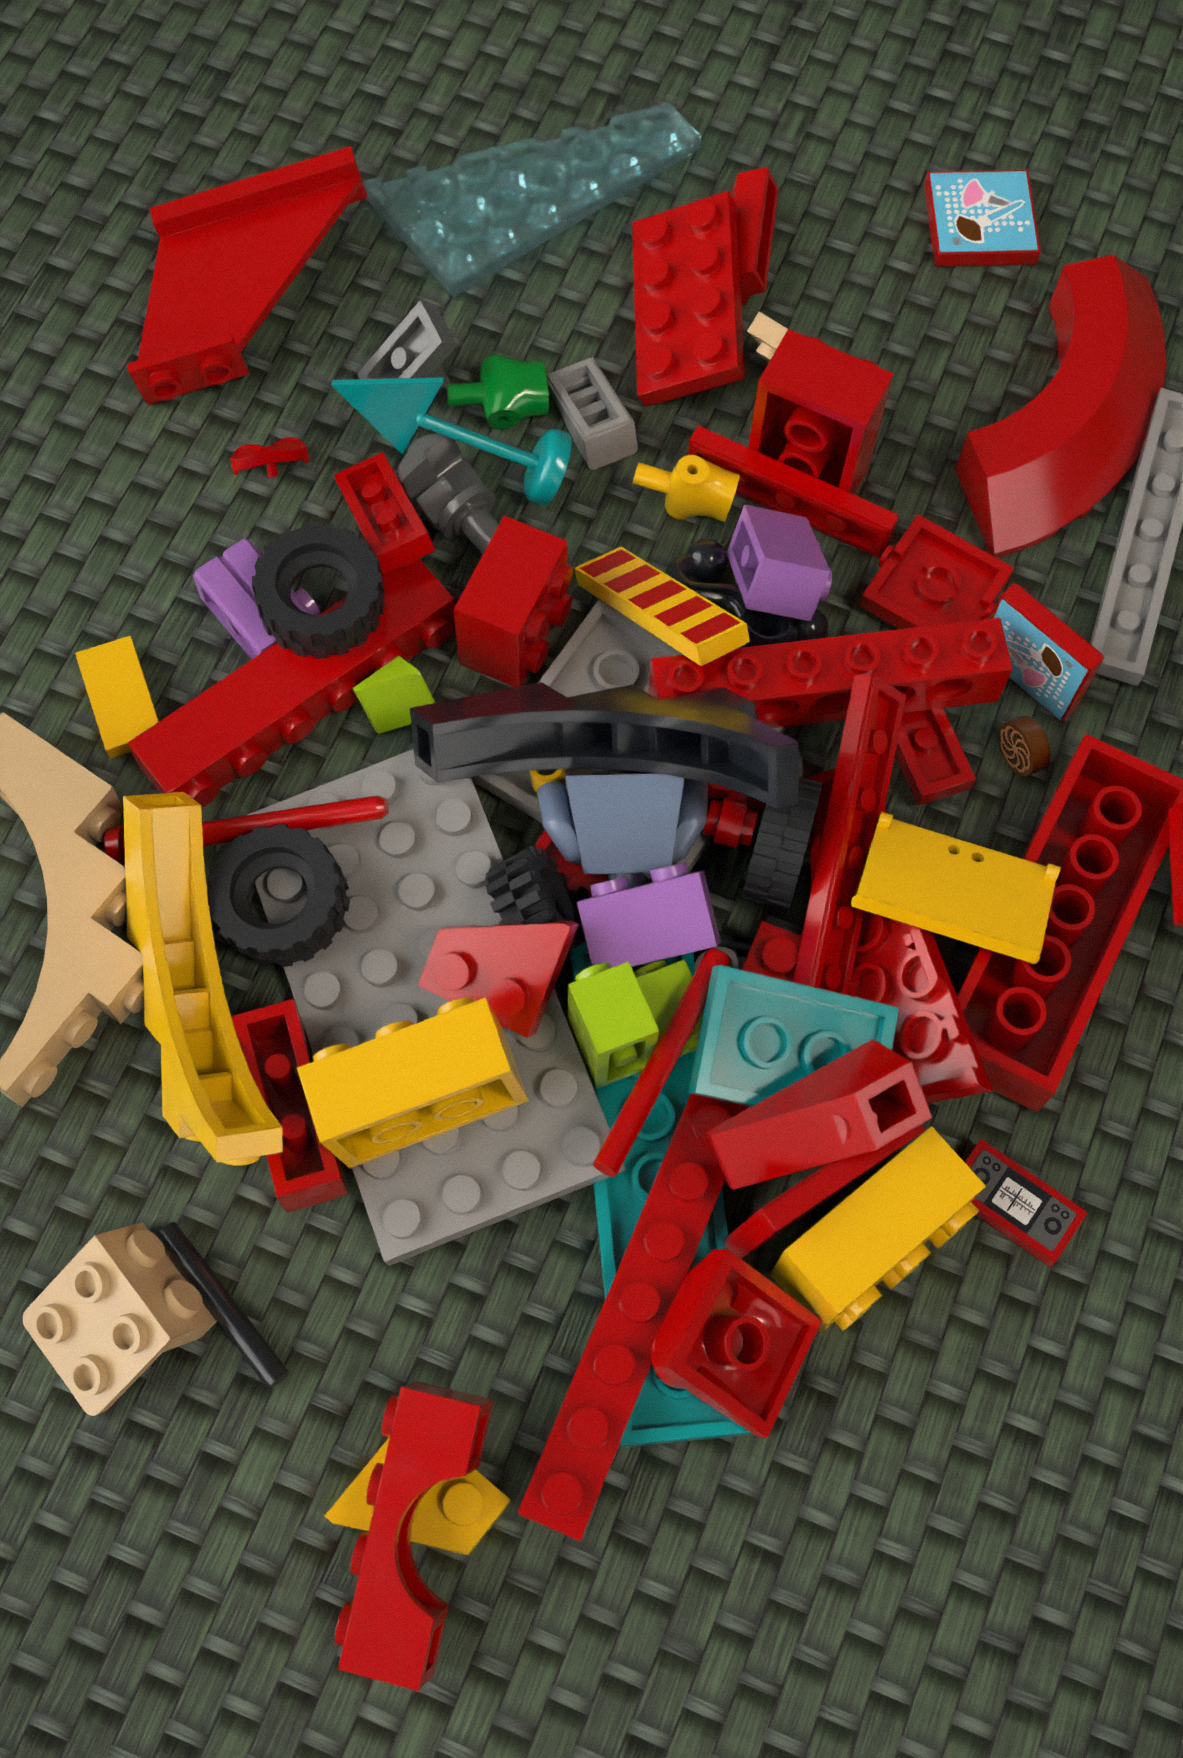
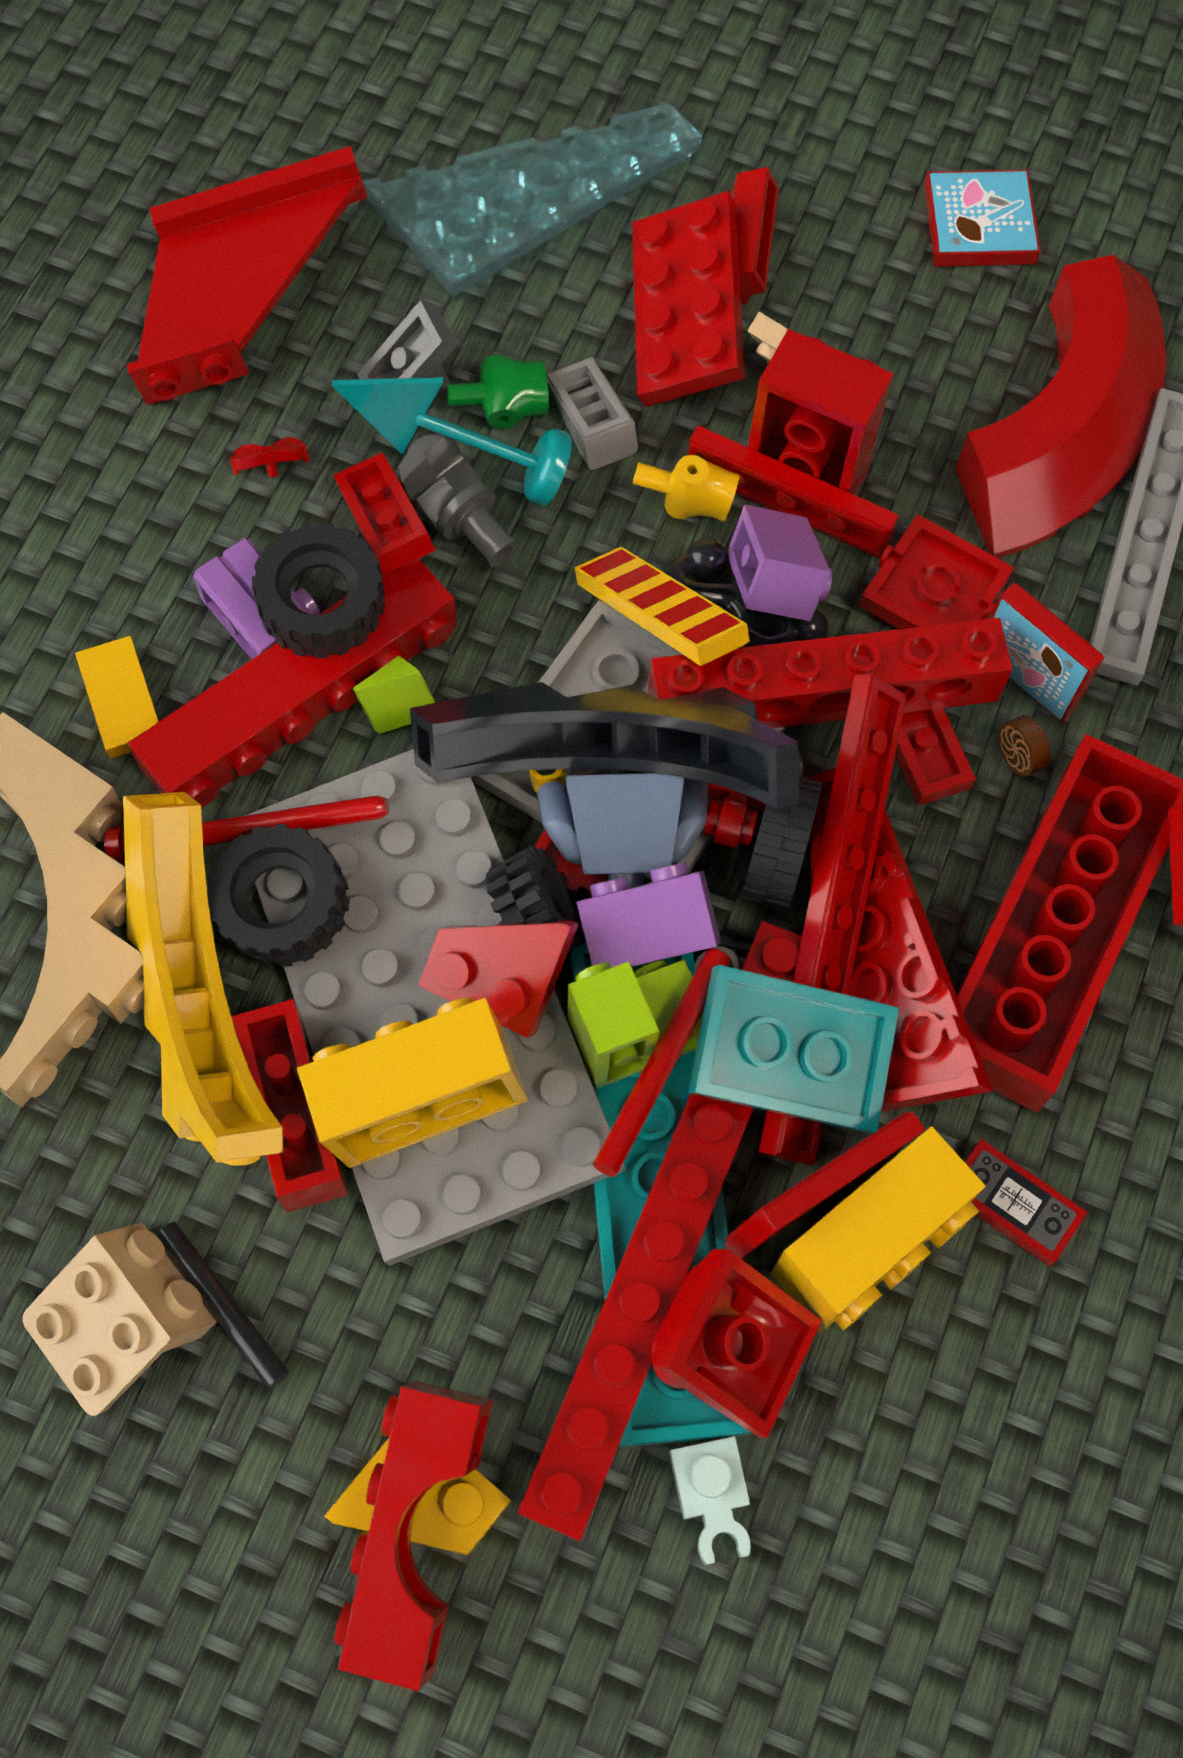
(513, 603): red brick -> none
(709, 1486): none -> light aqua plate
(823, 1117): red slope -> none
(985, 903): yellow door -> none

